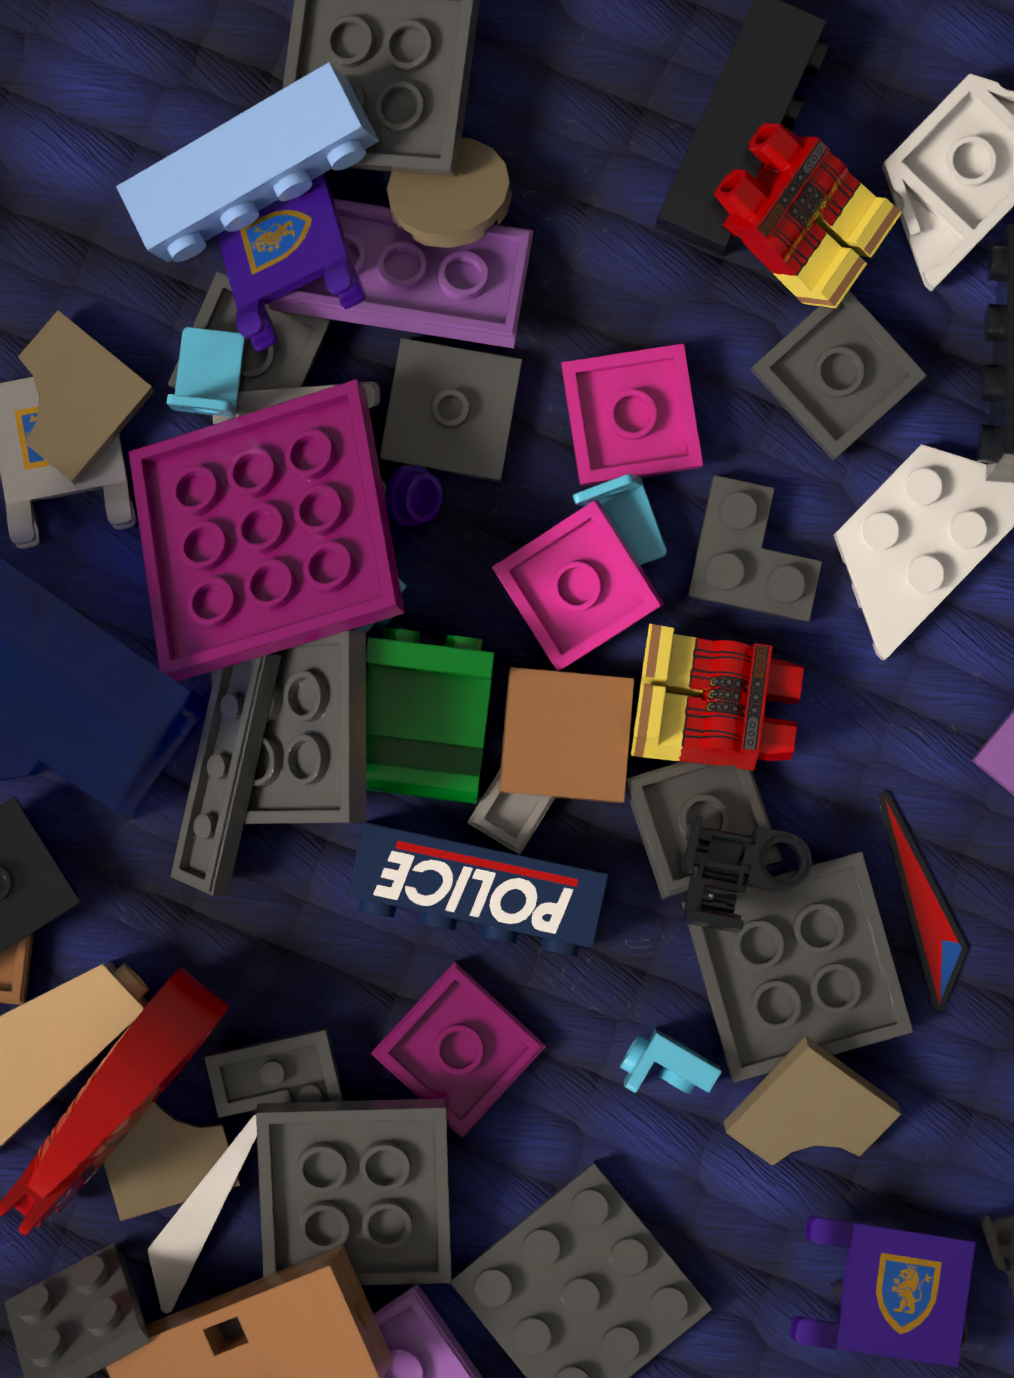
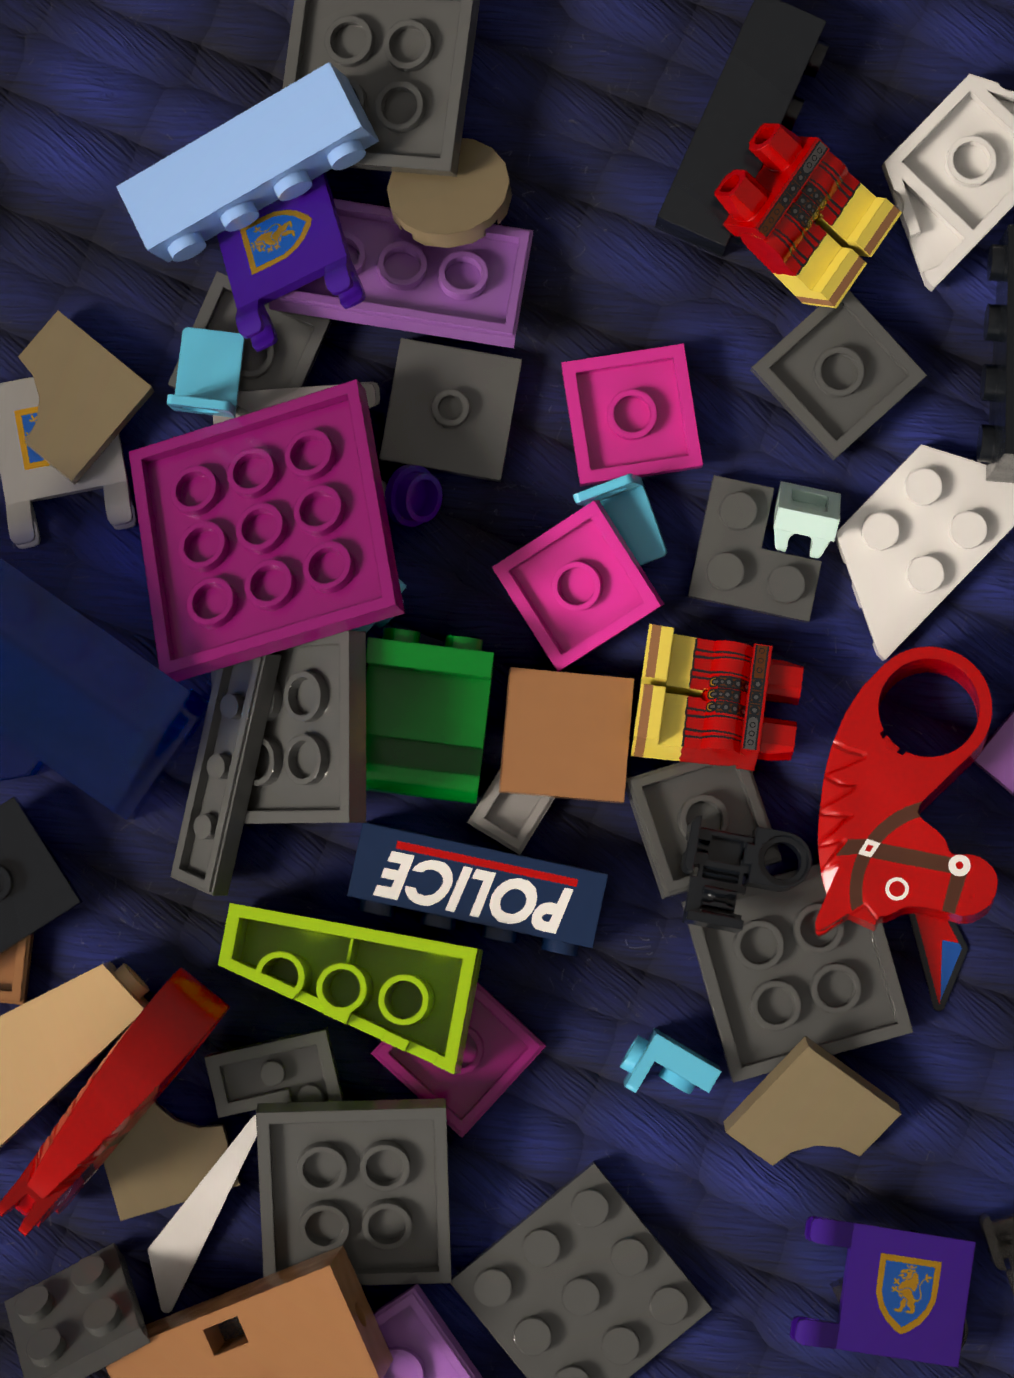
(377, 981): none -> lime wedge
(806, 513): none -> light aqua tile
(871, 840): none -> red animal

